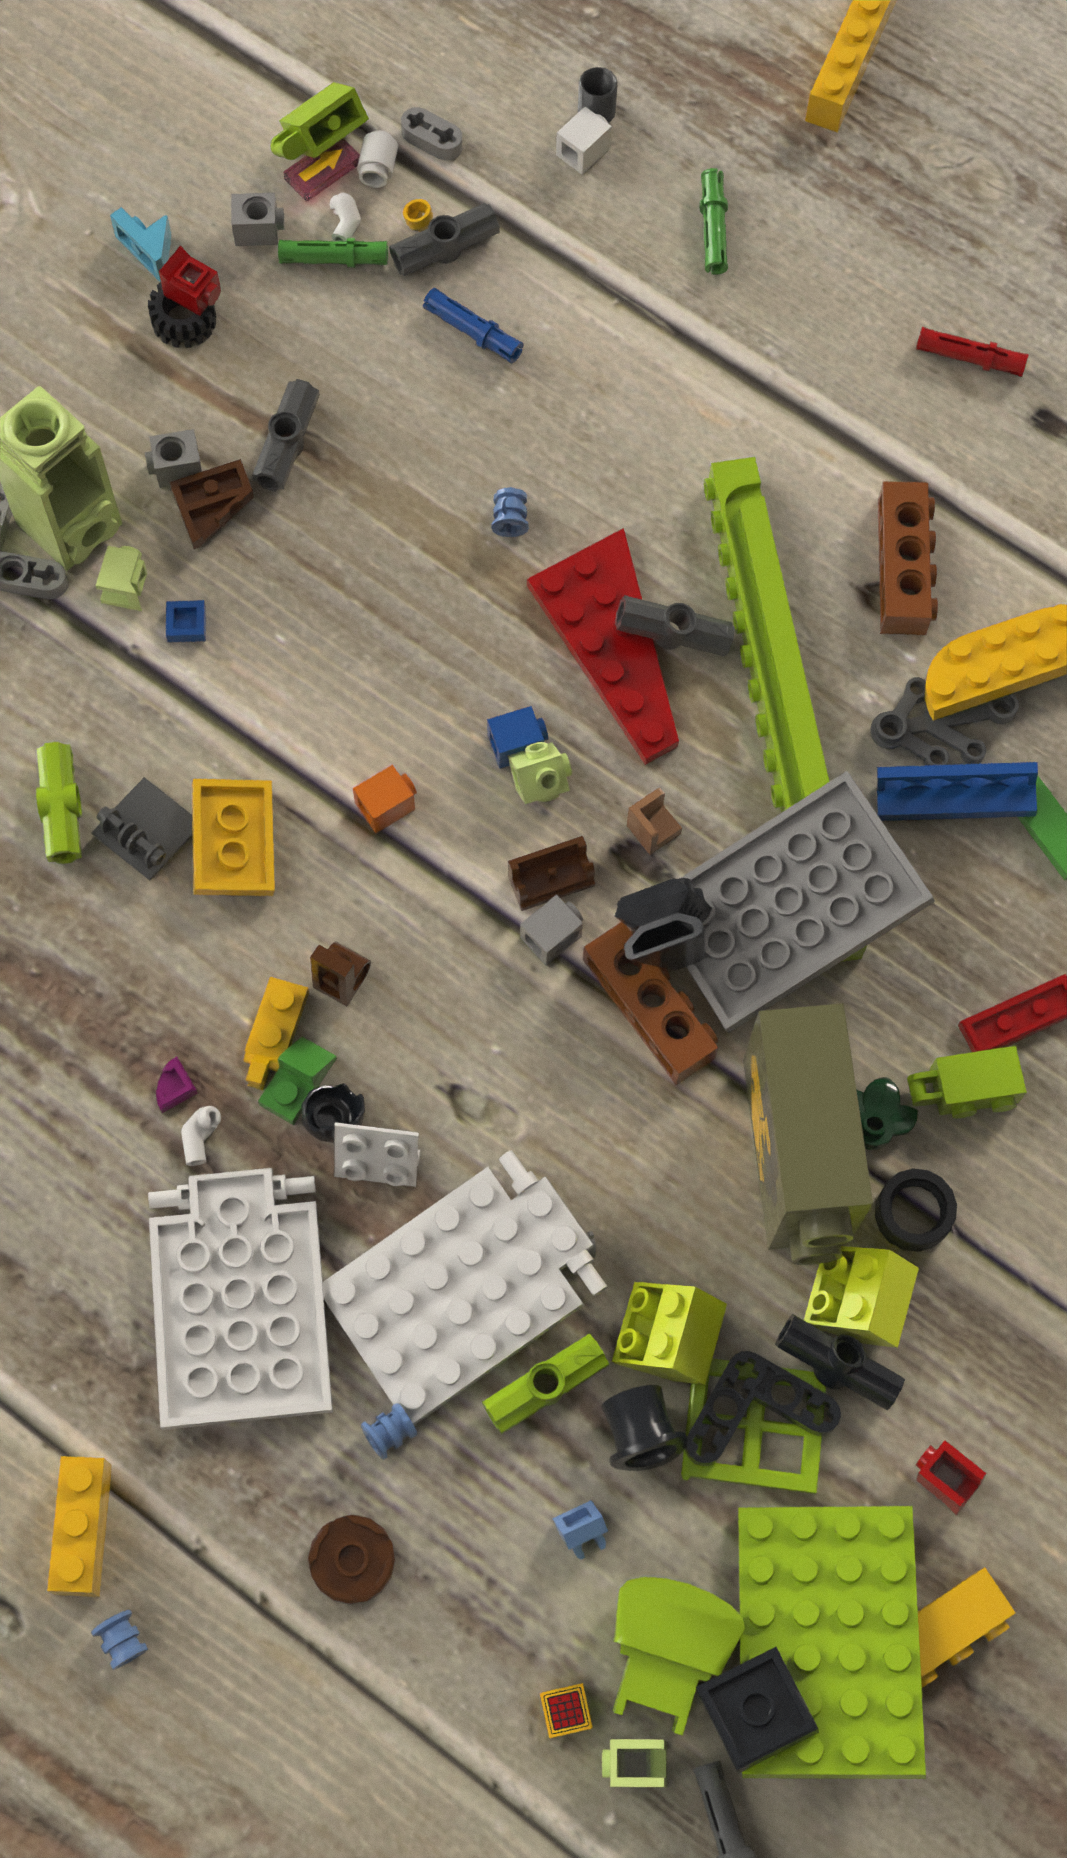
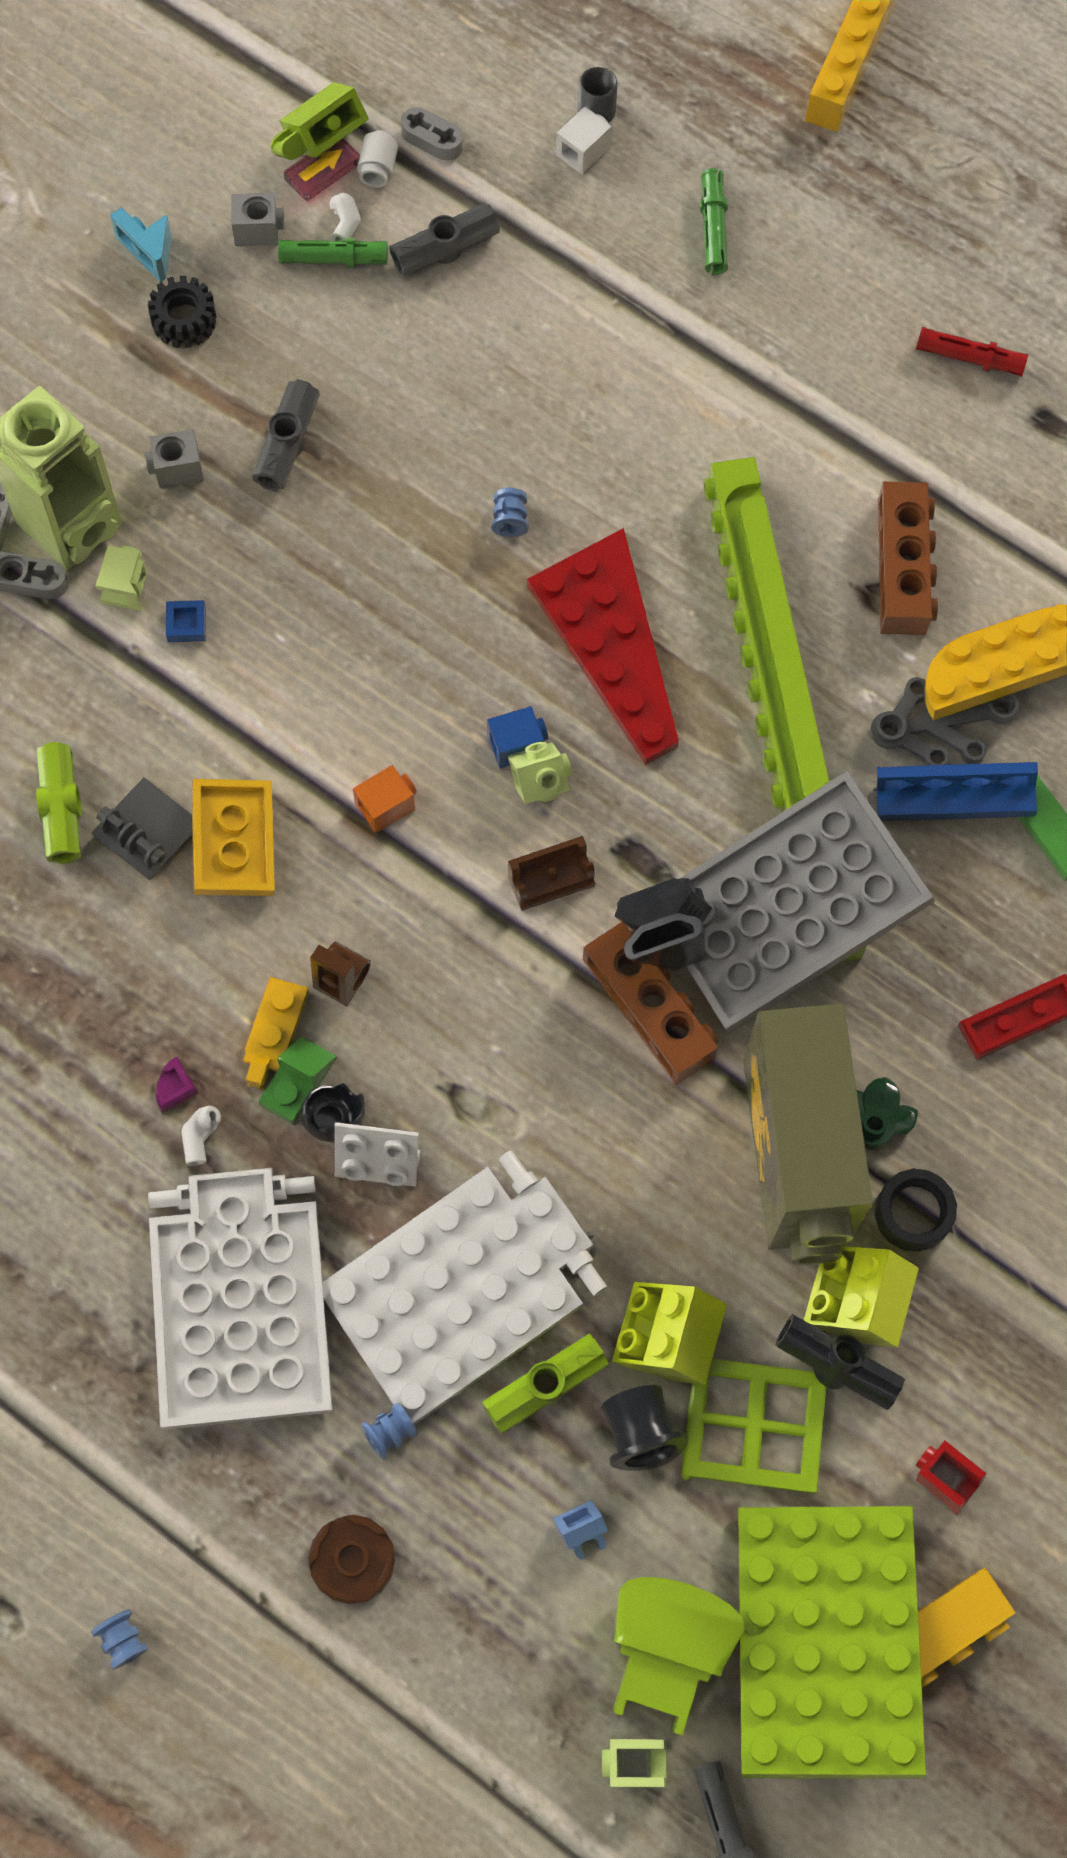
(79, 1526): yellow brick -> none
(189, 282): red window -> none
(211, 499): reddish brown wing -> none
(413, 214): yellow hinge -> none
(483, 332): blue pin -> none
(552, 929): light grey brick -> none
(566, 1710): tile -> none
(652, 822): medium nougat panel -> none
(694, 630): dark grey piece -> none
(757, 1710): black tile -> none
(759, 1391): black beam -> none
(971, 1082): lime brick -> none

